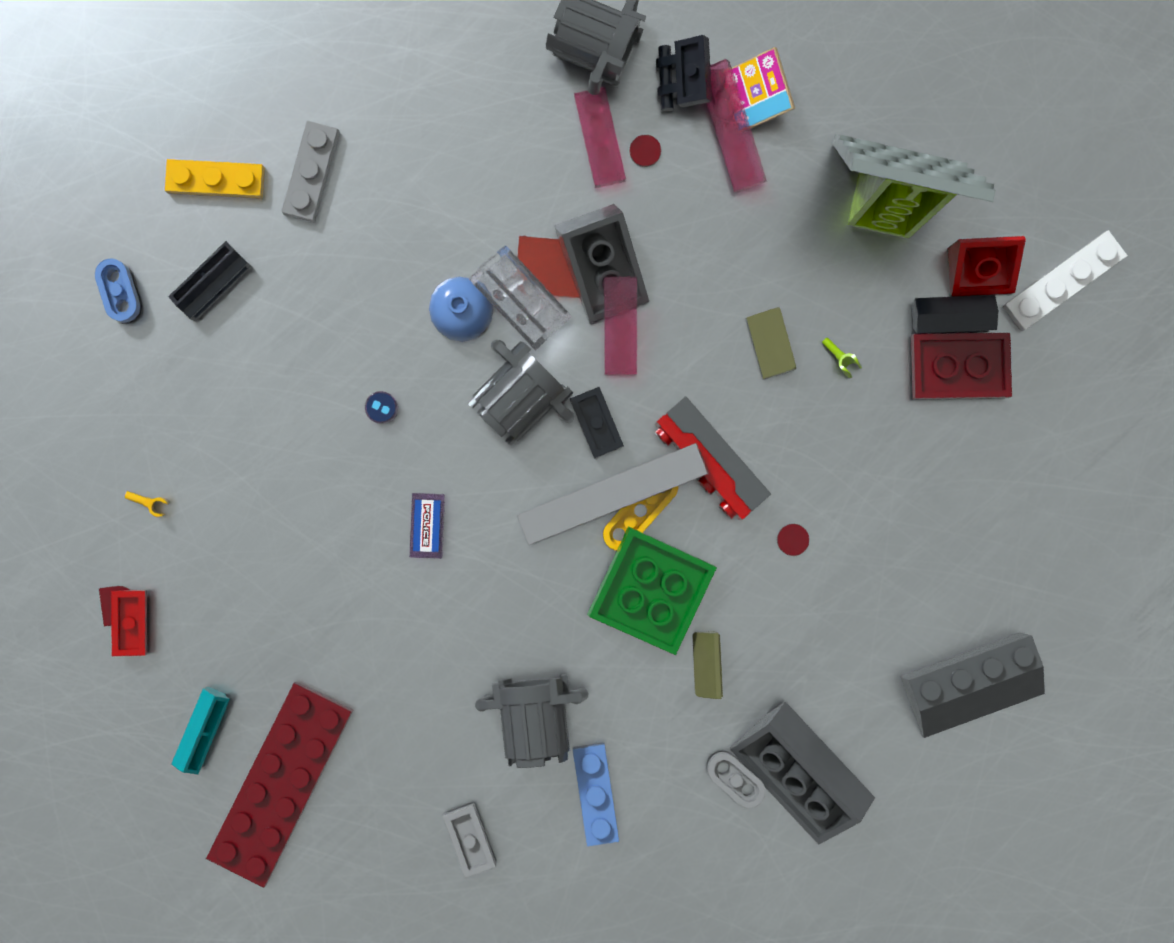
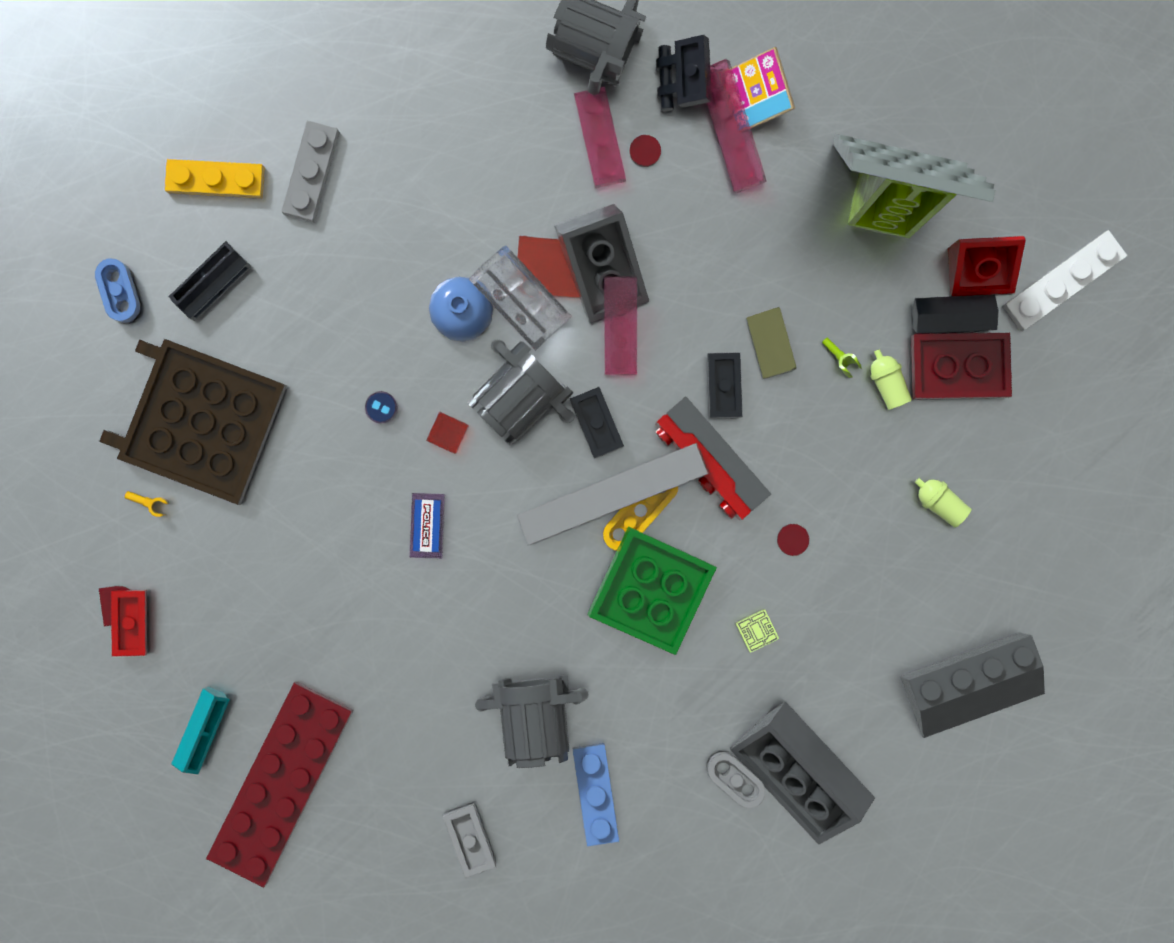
(199, 421): none -> dark brown plate
(447, 433): none -> clear red tile
(707, 665): olive slope -> none
(724, 385): none -> black plate
(757, 630): none -> yellowish green tile
(889, 380): none -> yellowish green piece
(942, 501): none -> yellowish green piece

